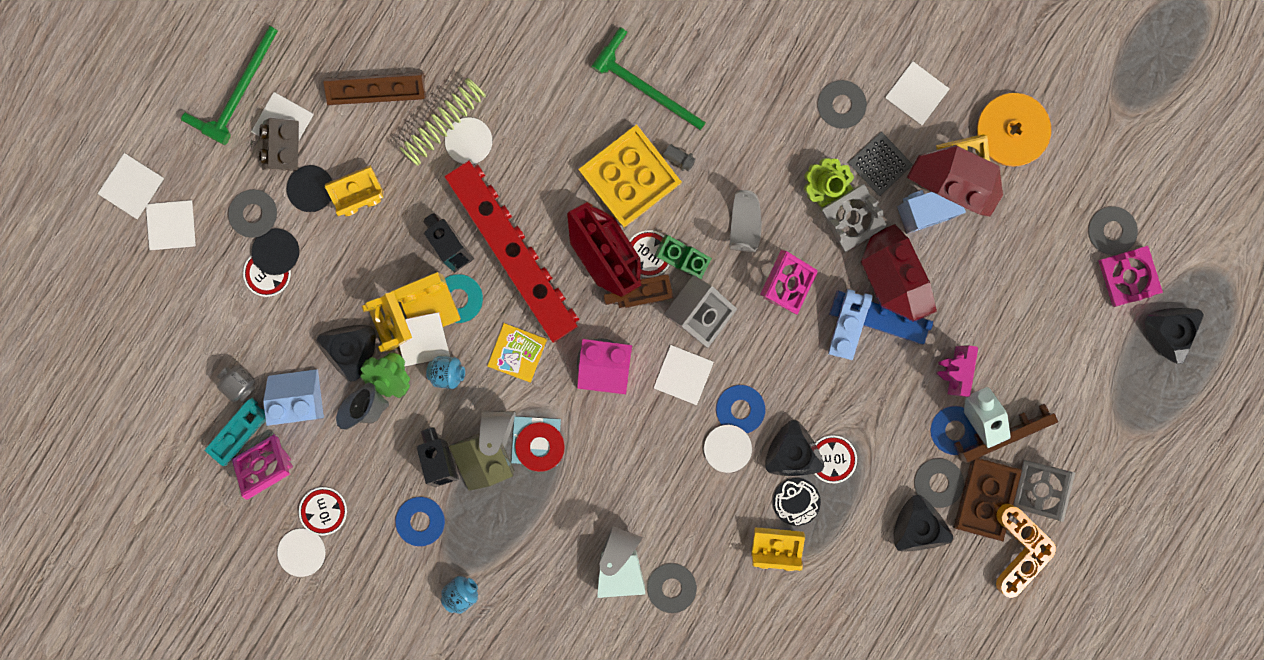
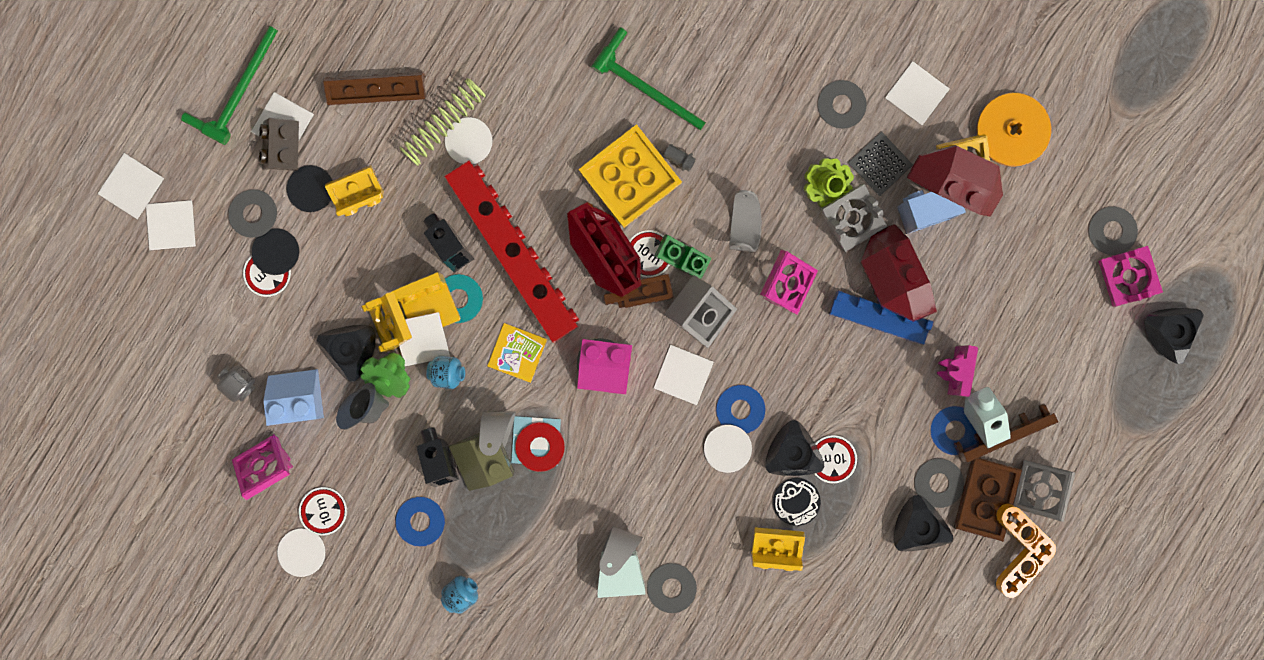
(236, 433): teal plate -> none
(849, 325): light blue plate -> none

